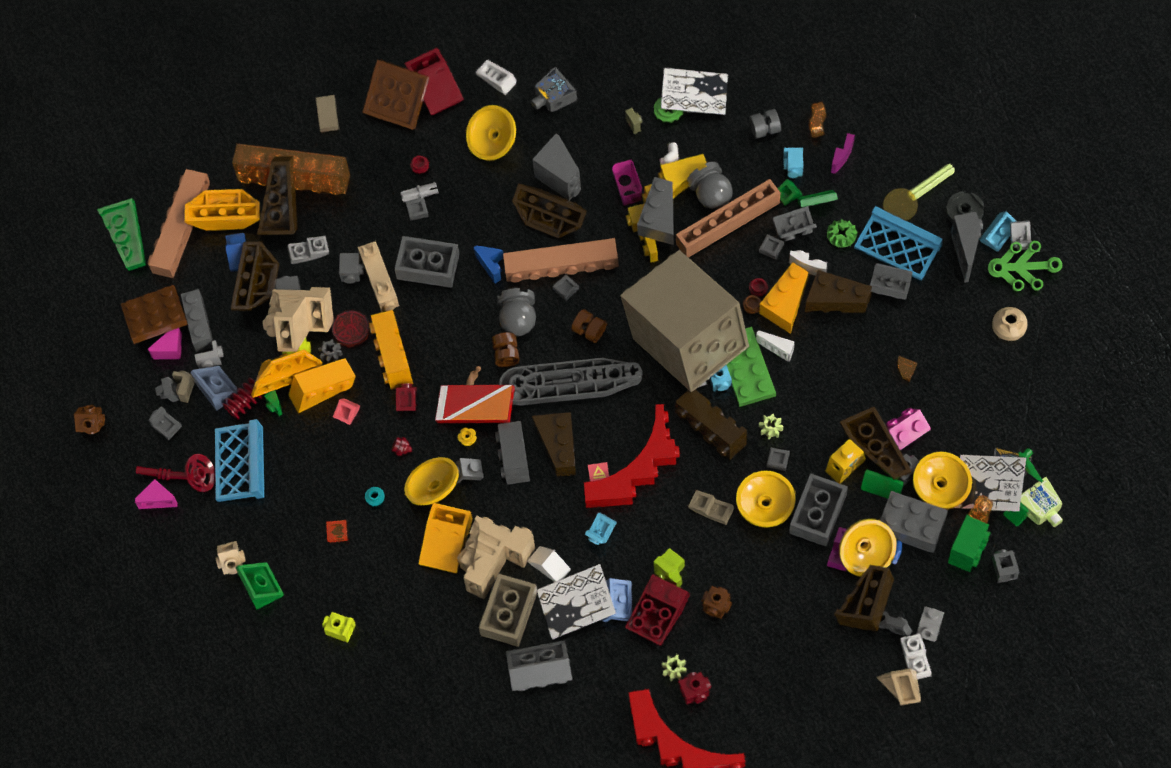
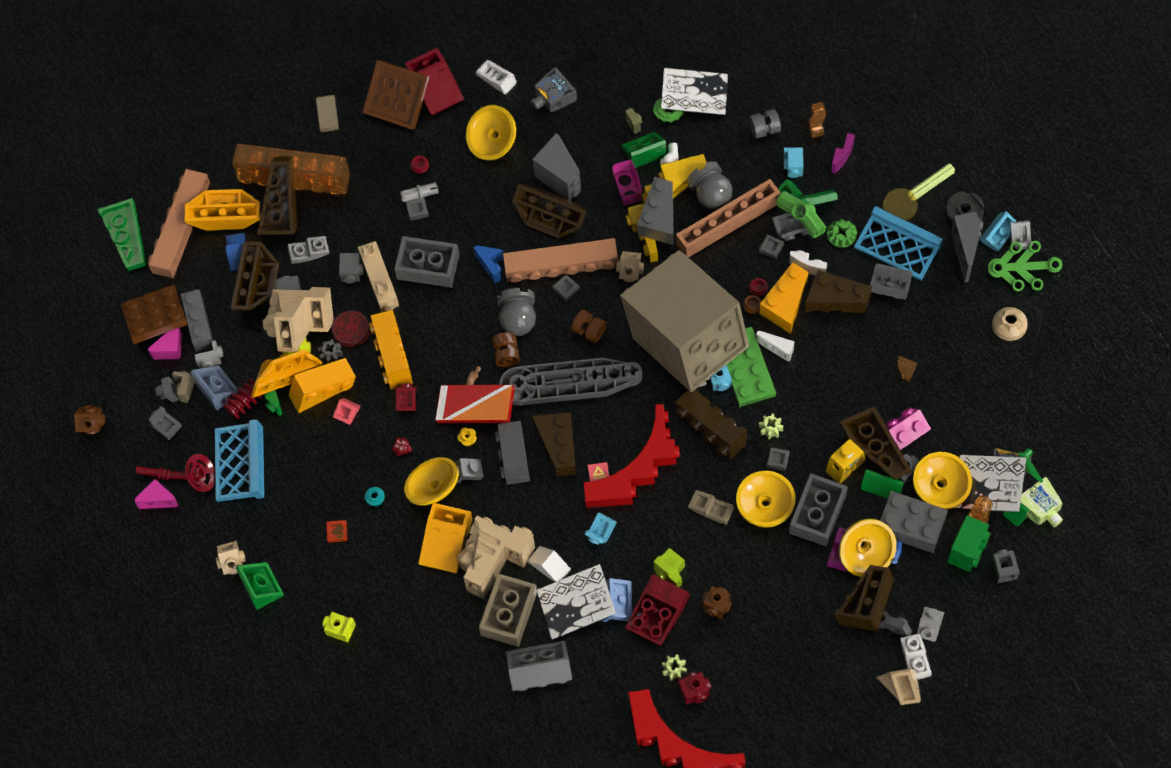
(630, 266): none -> tan brick
(645, 149): none -> green slope
(795, 206): none -> bright green piece

